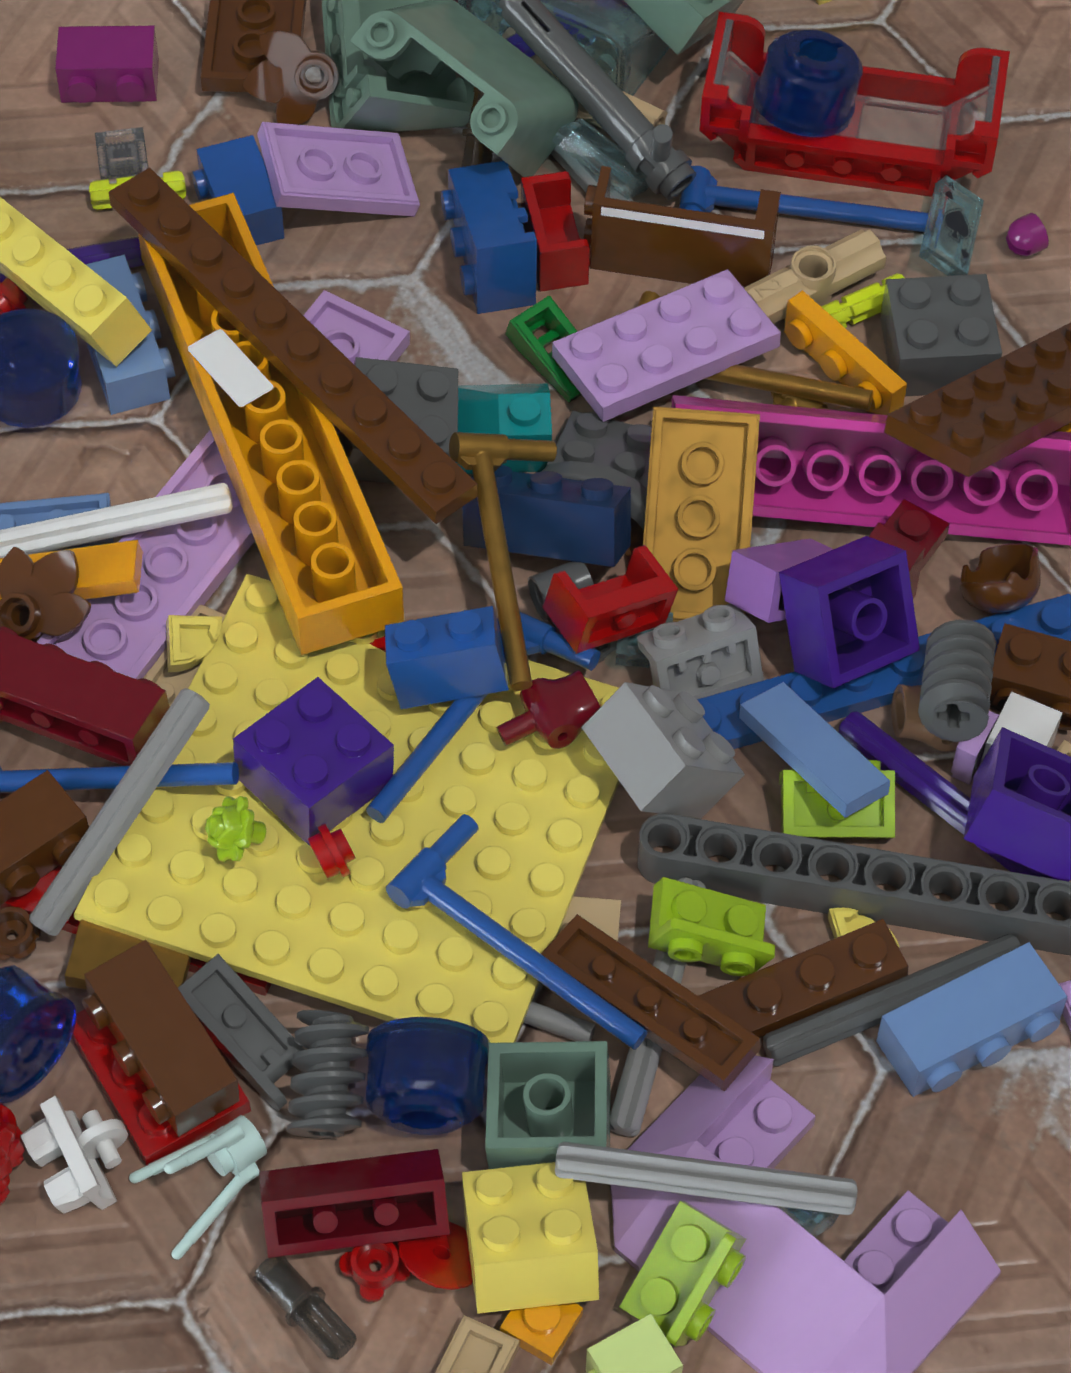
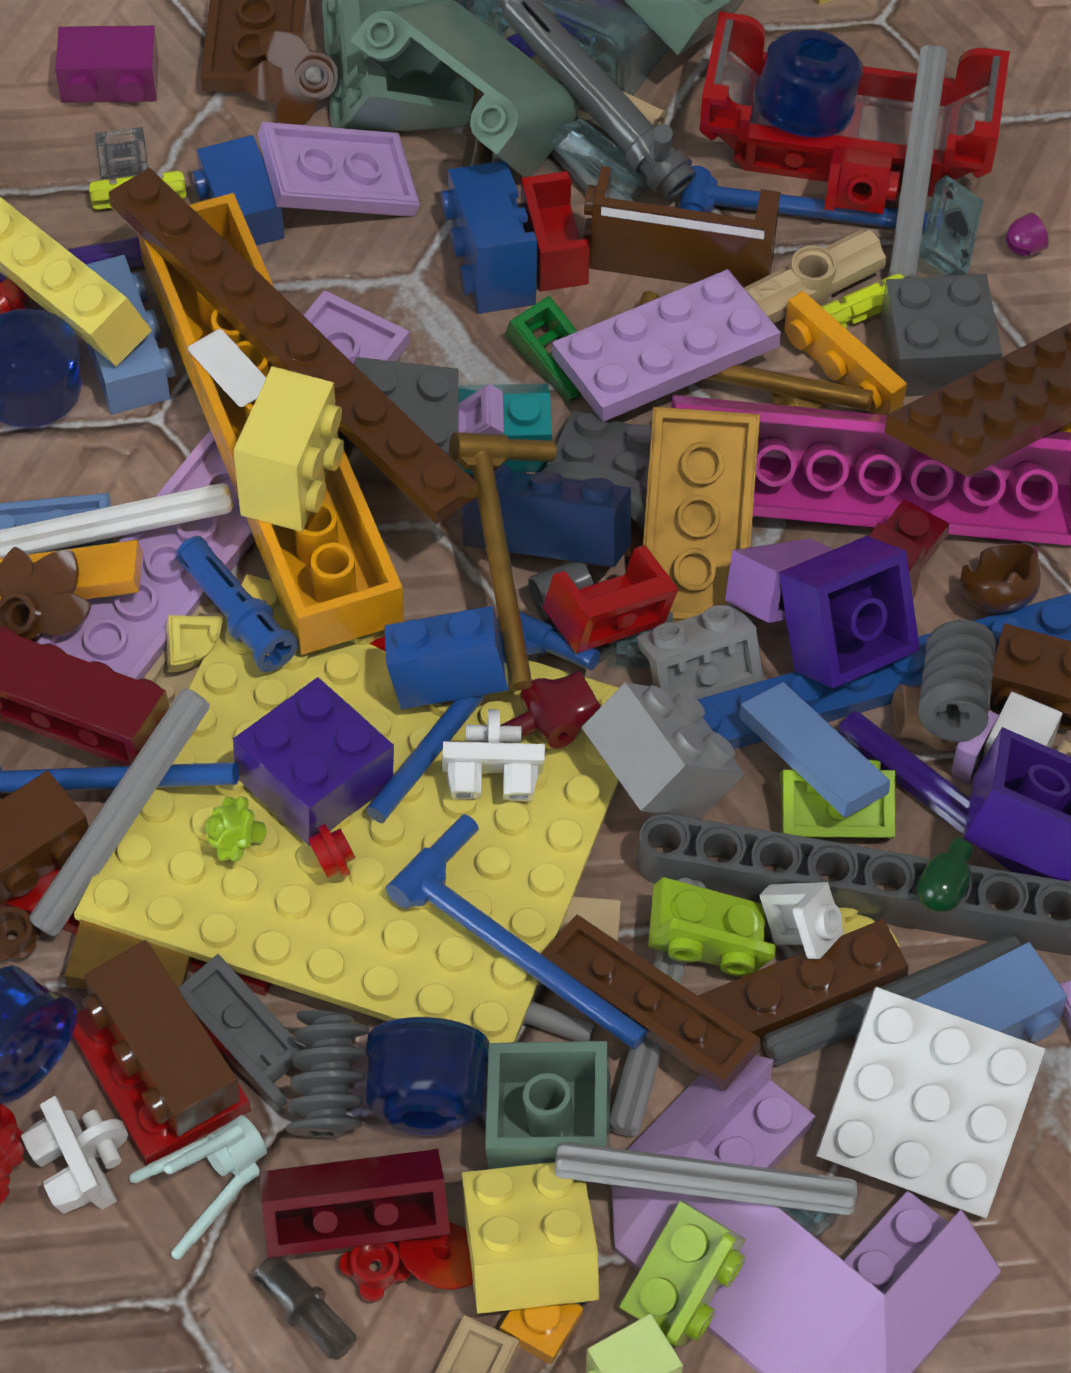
(247, 617): none -> blue pin
(288, 449): none -> light yellow brick
(482, 412): none -> lavender tile
(514, 760): none -> white hips
(803, 916): none -> white bracket
(860, 165): none -> red brick
(918, 161): none -> light grey axle
(930, 1102): none -> white plate
(945, 878): none -> dark green cylinder

